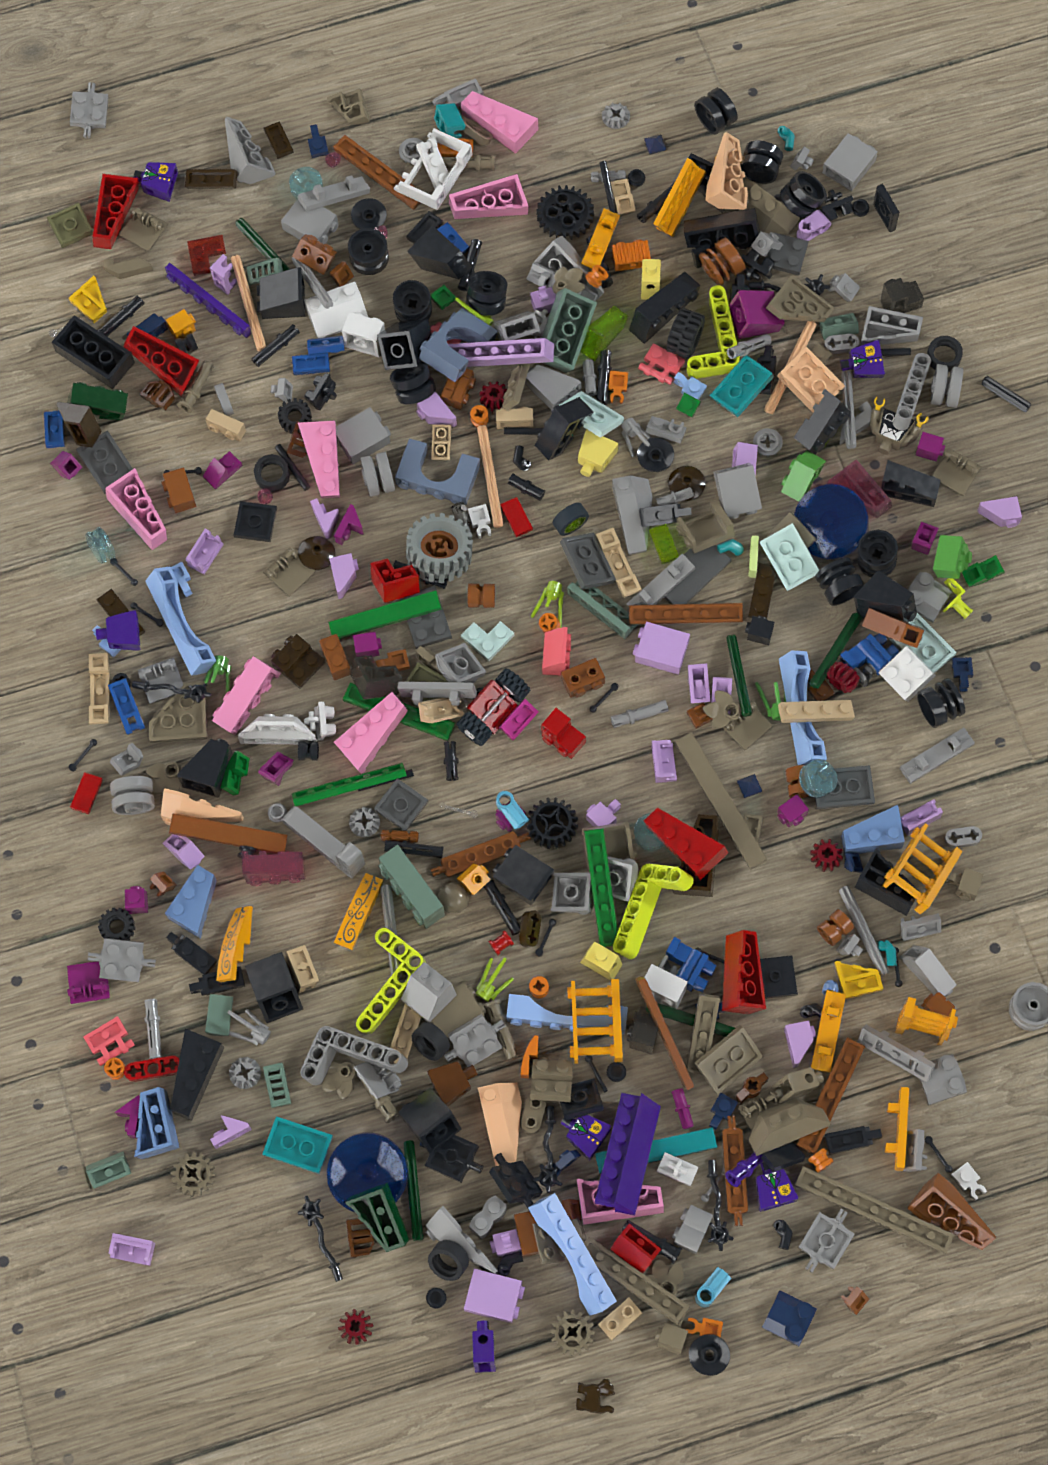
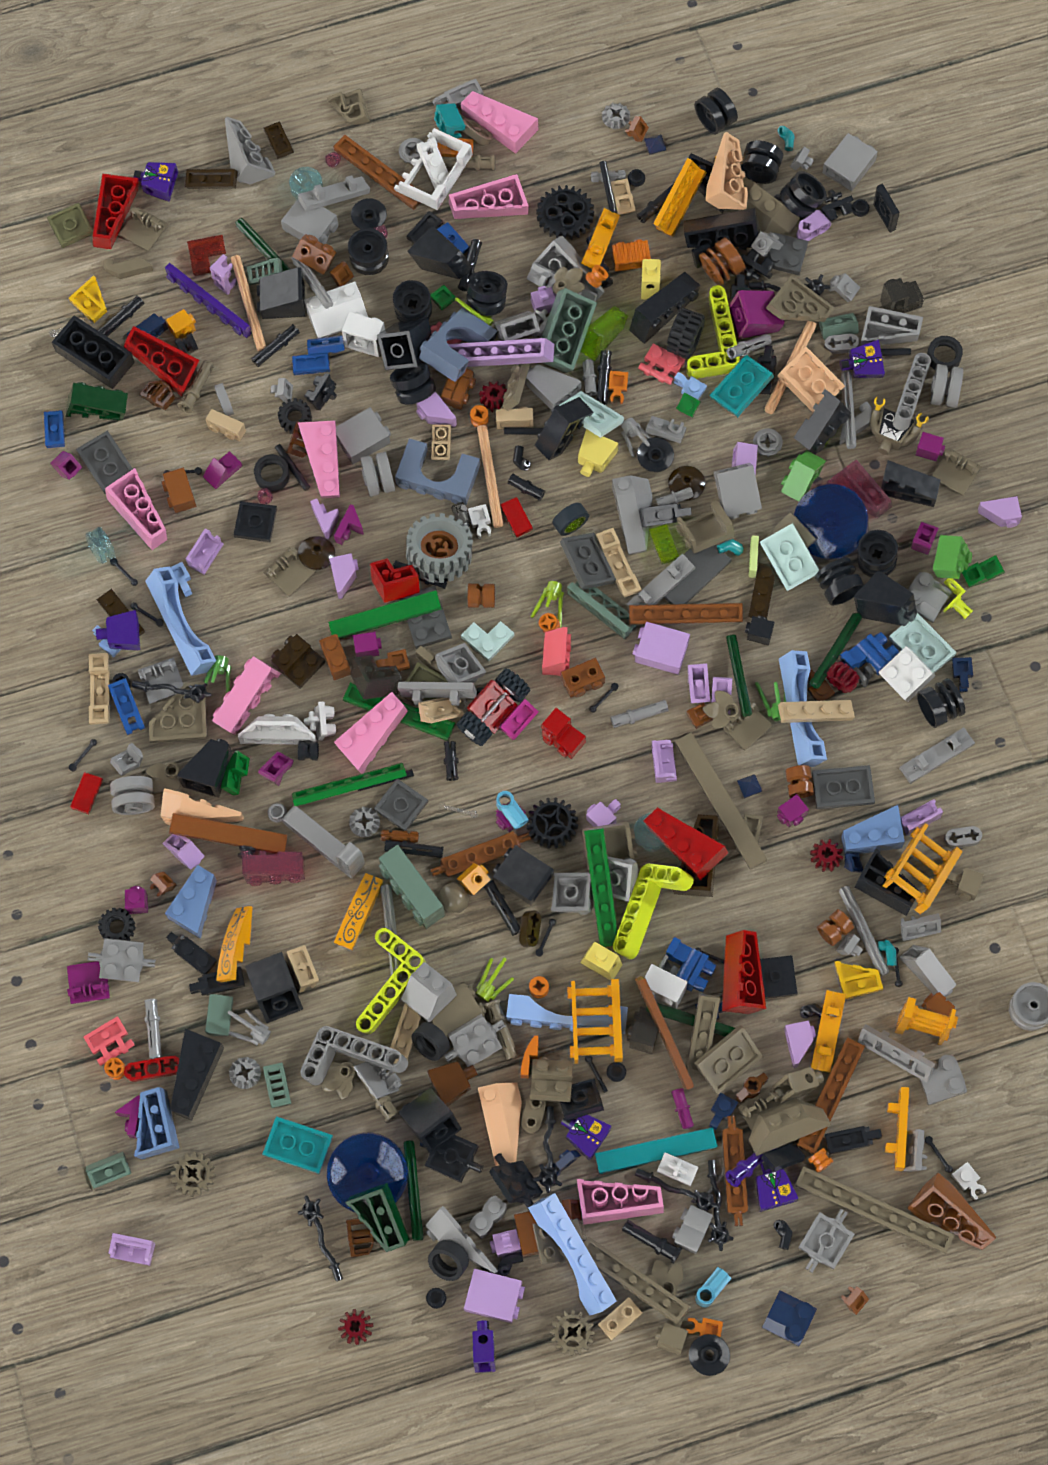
(80, 423): dark brown slope -> none
(89, 110): light grey plate -> none
(235, 1129): lavender slope -> none
(317, 144): dark blue plate -> none
(501, 943): red bush -> none
(592, 1397): dark brown animal -> none
(628, 1153): dark purple slope -> none
(635, 1248): red brick -> none
(637, 128): none -> dark orange tile
(702, 1200): none -> black piece
(818, 778): clear light blue head -> none
(831, 986): medium blue hinge -> none
(893, 628): dark orange slope -> none
(1006, 394): black axle -> none

